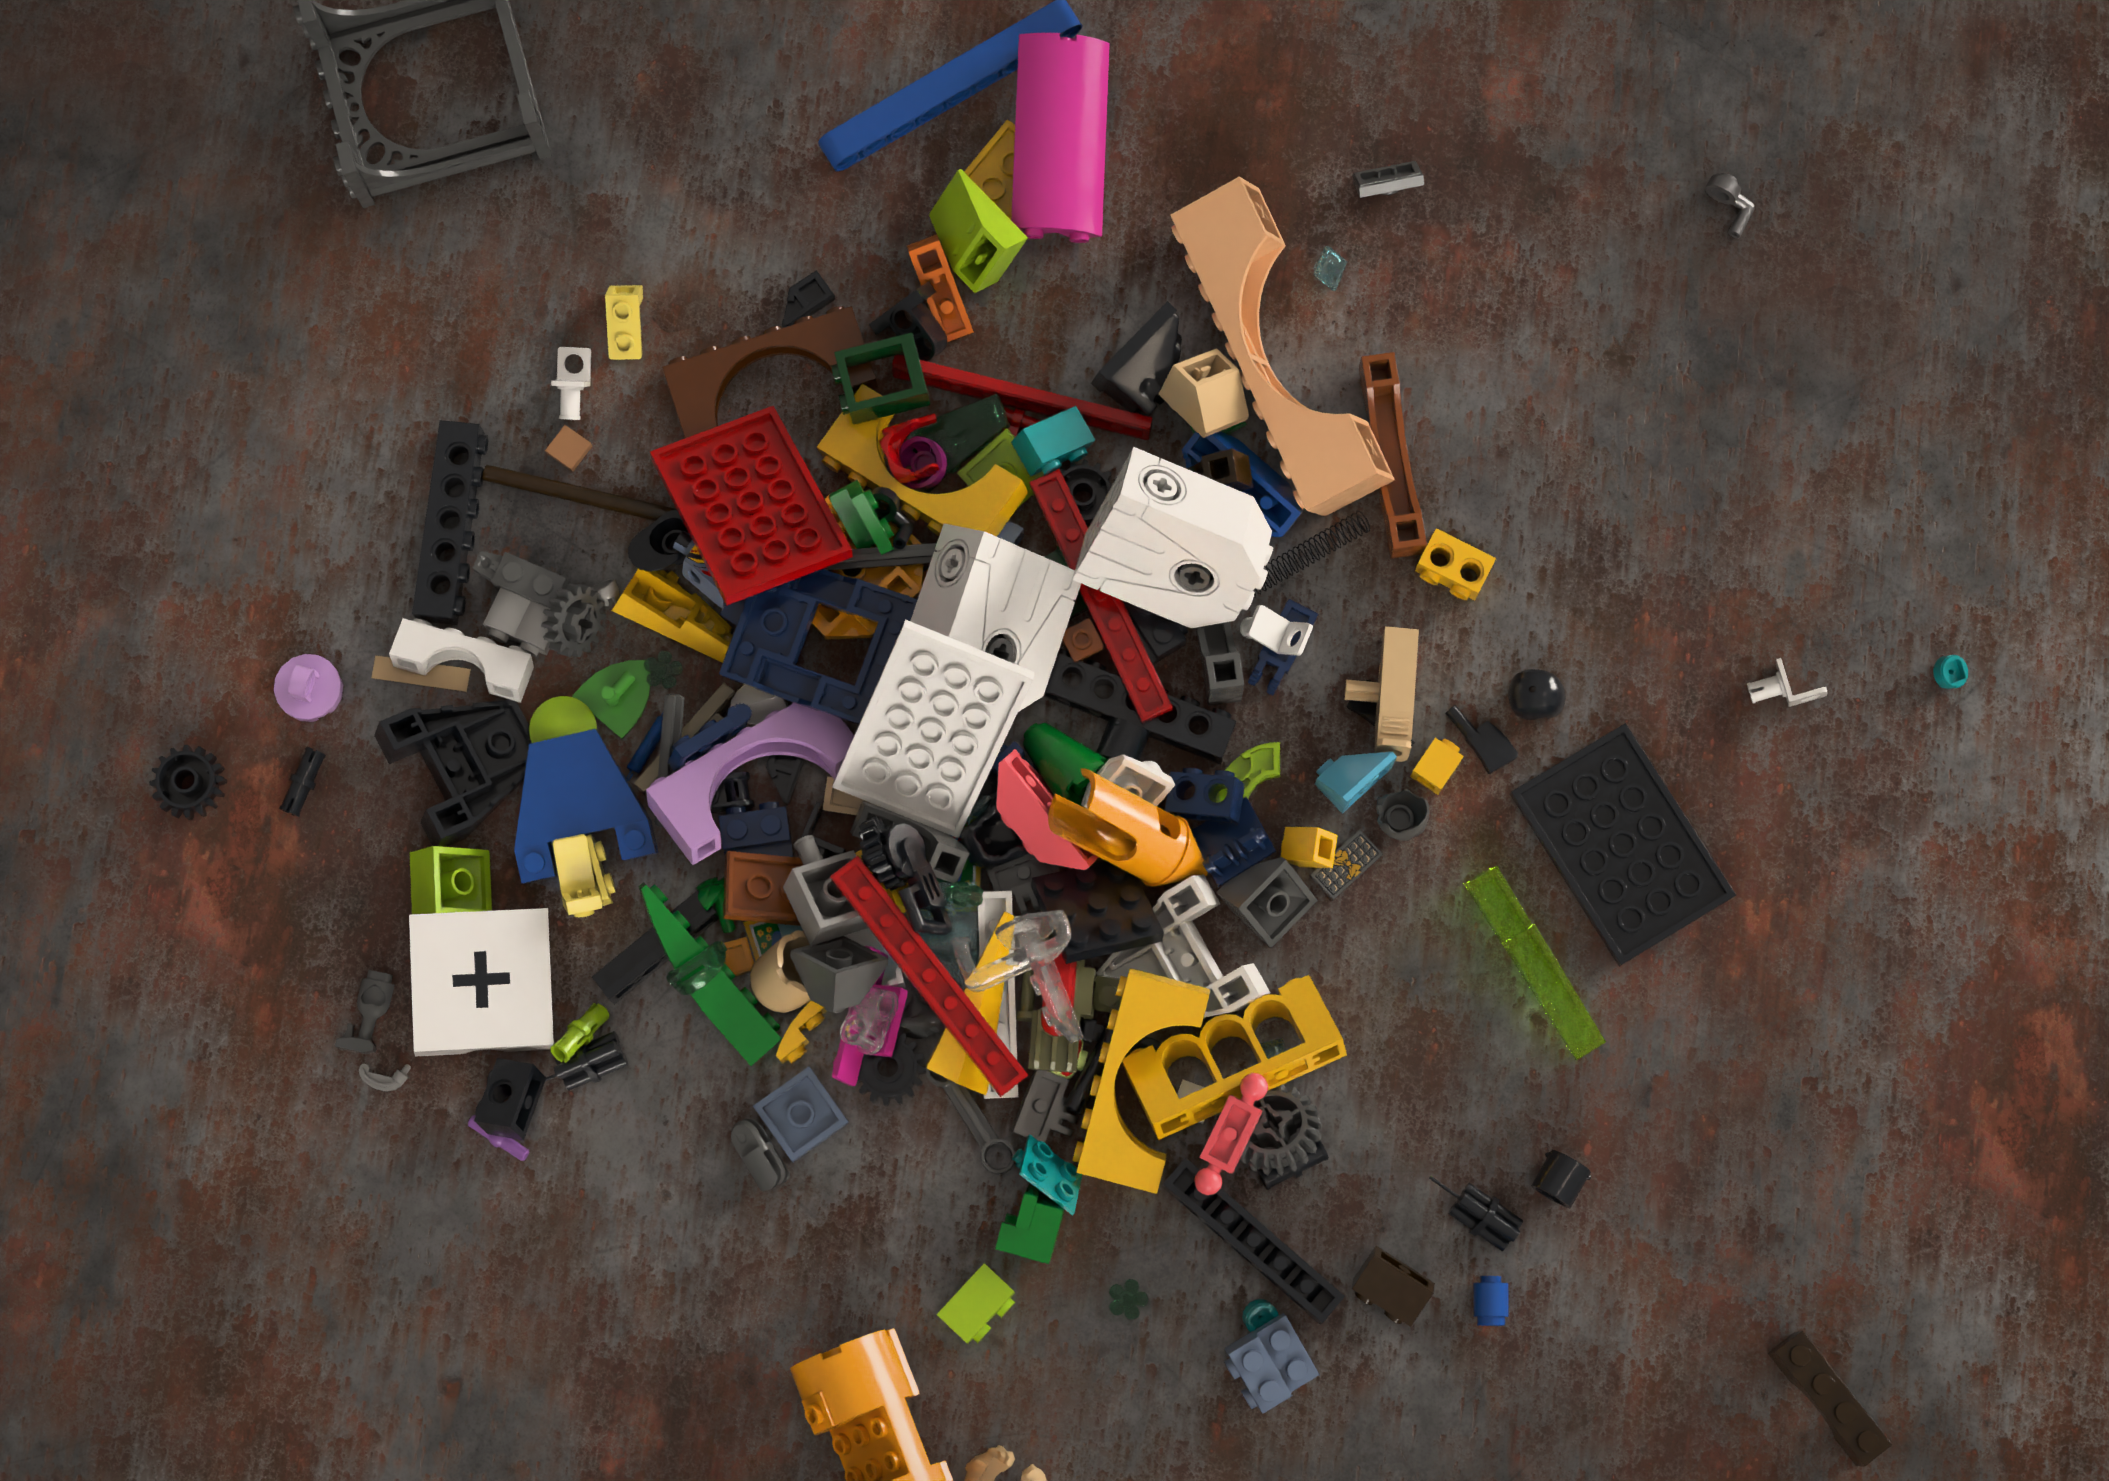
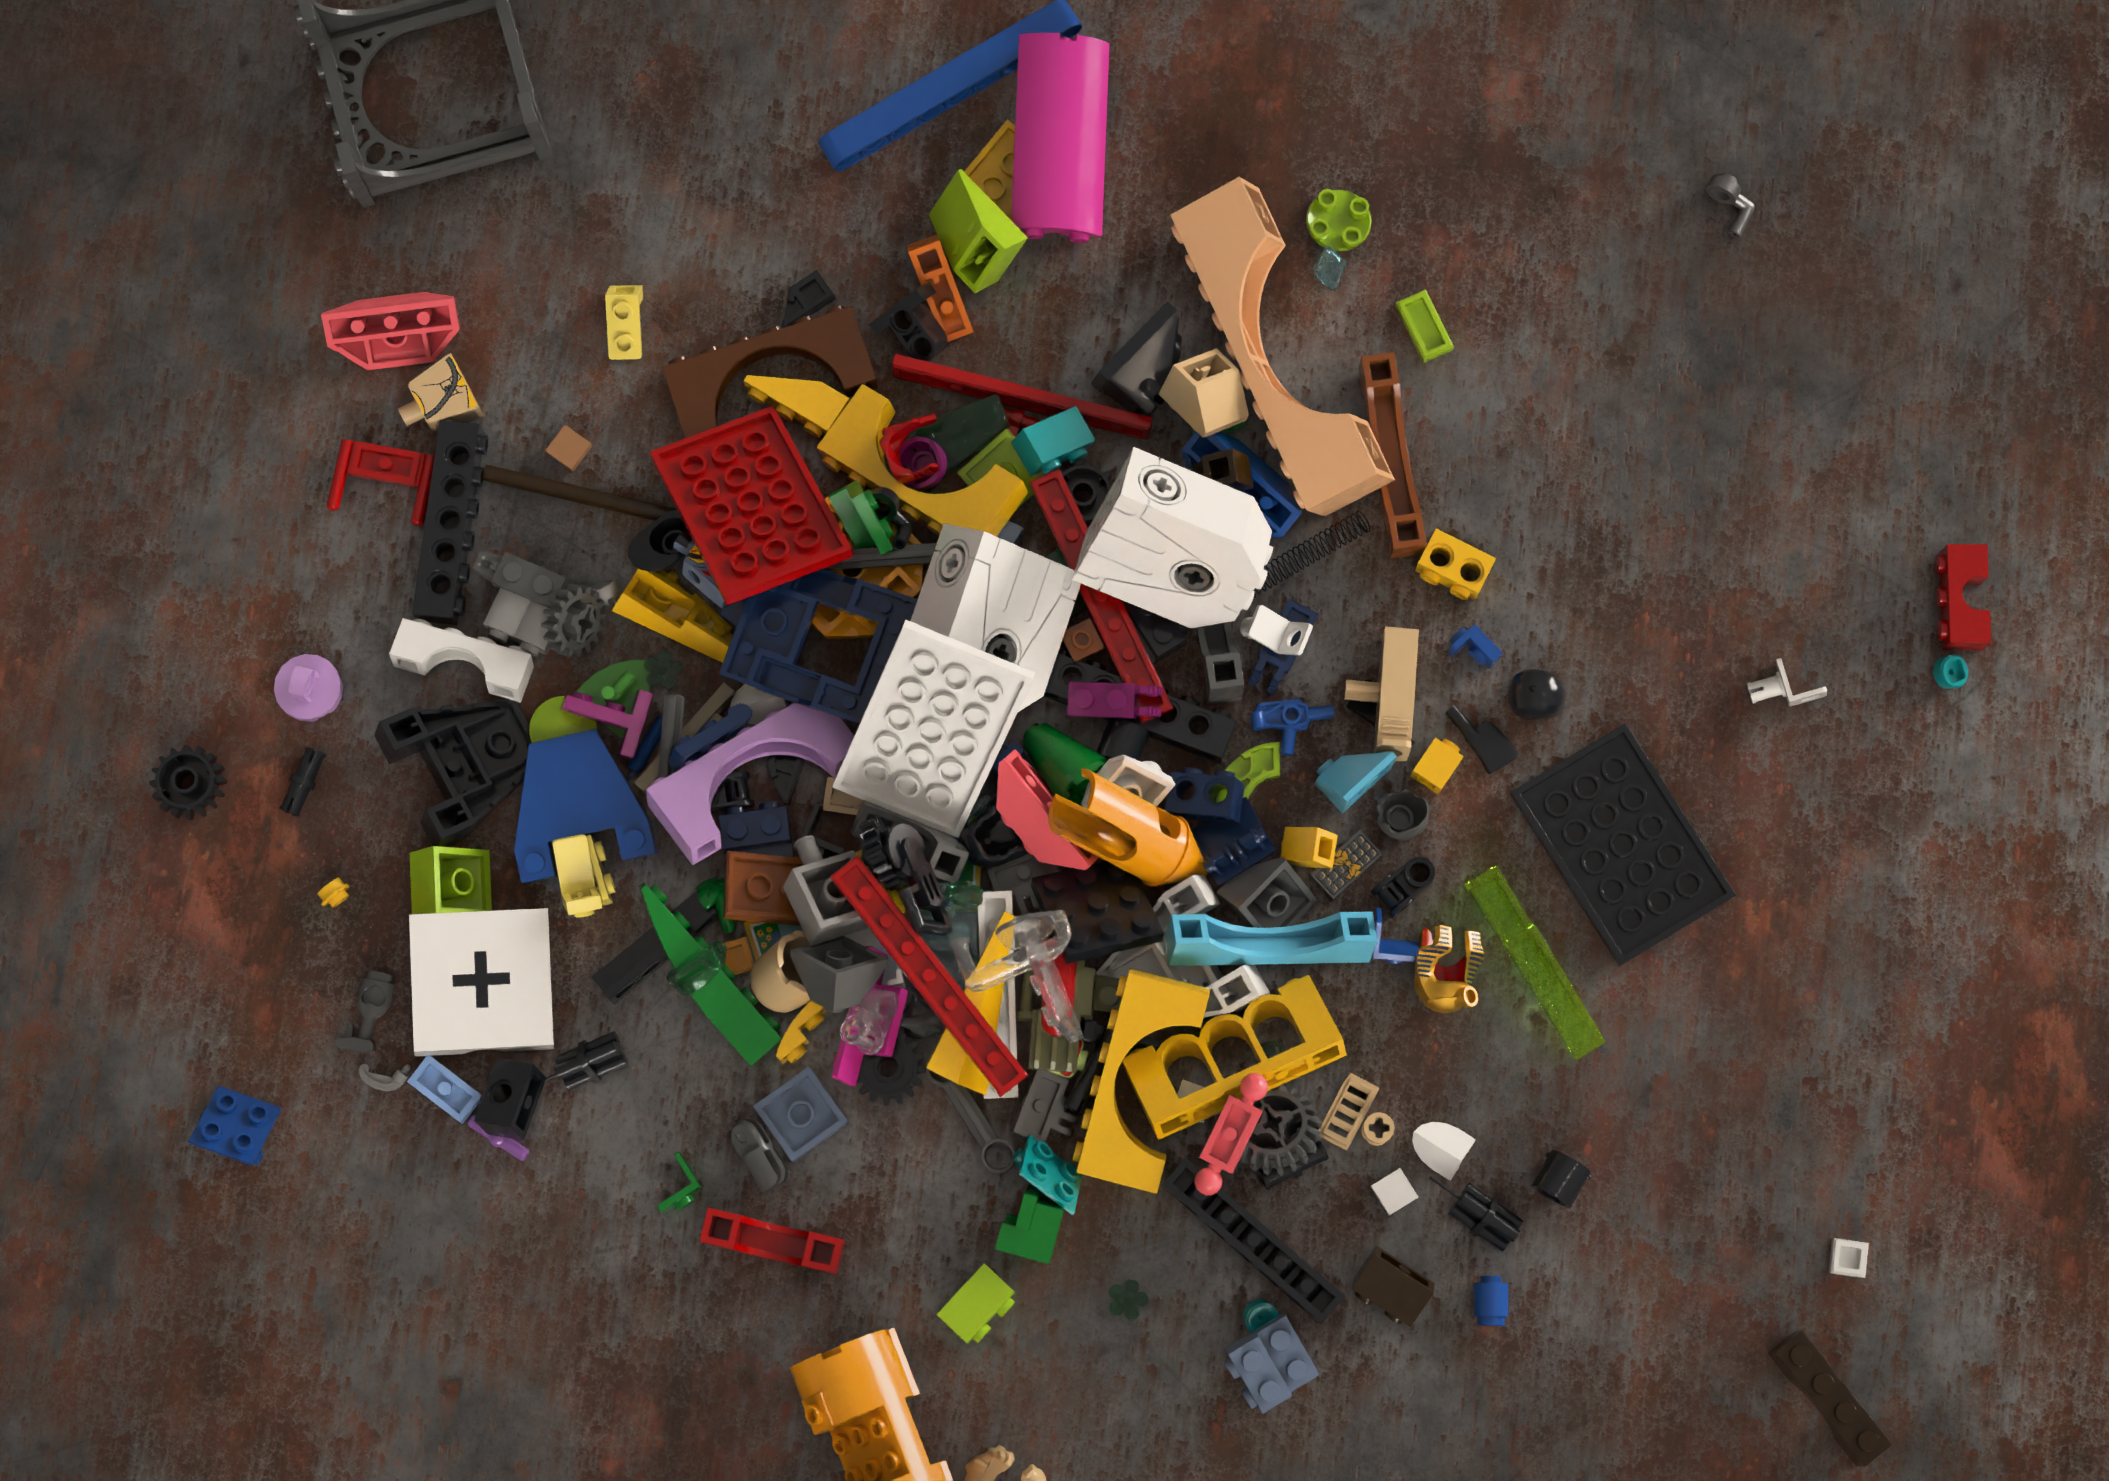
(235, 1126): none -> blue hinge
(334, 893): none -> yellow plate
(383, 465): none -> red plate
(392, 329): none -> coral wedge
(439, 676): tan sticker -> none
(441, 395): none -> tan torso
(445, 1089): none -> light blue plate
(572, 383): white bracket -> none
(579, 1032): lime pin -> none
(613, 715): none -> magenta bracket
(685, 1196): none -> green bracket
(772, 1241): none -> red arch
(804, 400): none -> yellow slope
(887, 404): dark green window -> none
(1110, 700): none -> magenta hinge
(1207, 941): none -> medium azure arch
(1288, 716): none -> blue piece
(1338, 219): none -> lime dish
(1365, 1087): none -> tan slope
(1370, 1136): none -> tan bush
(1388, 179): dark grey plate -> none
(1393, 950): none -> blue bracket
(1394, 1191): none -> white tile
(1403, 886): none -> black piece
(1424, 326): none -> lime tile
(1442, 1147): none -> white brick
(1446, 987): none -> pearl gold piece
(1481, 647): none -> blue bracket
(1848, 1258): none -> white tile
(1960, 624): none -> red arch

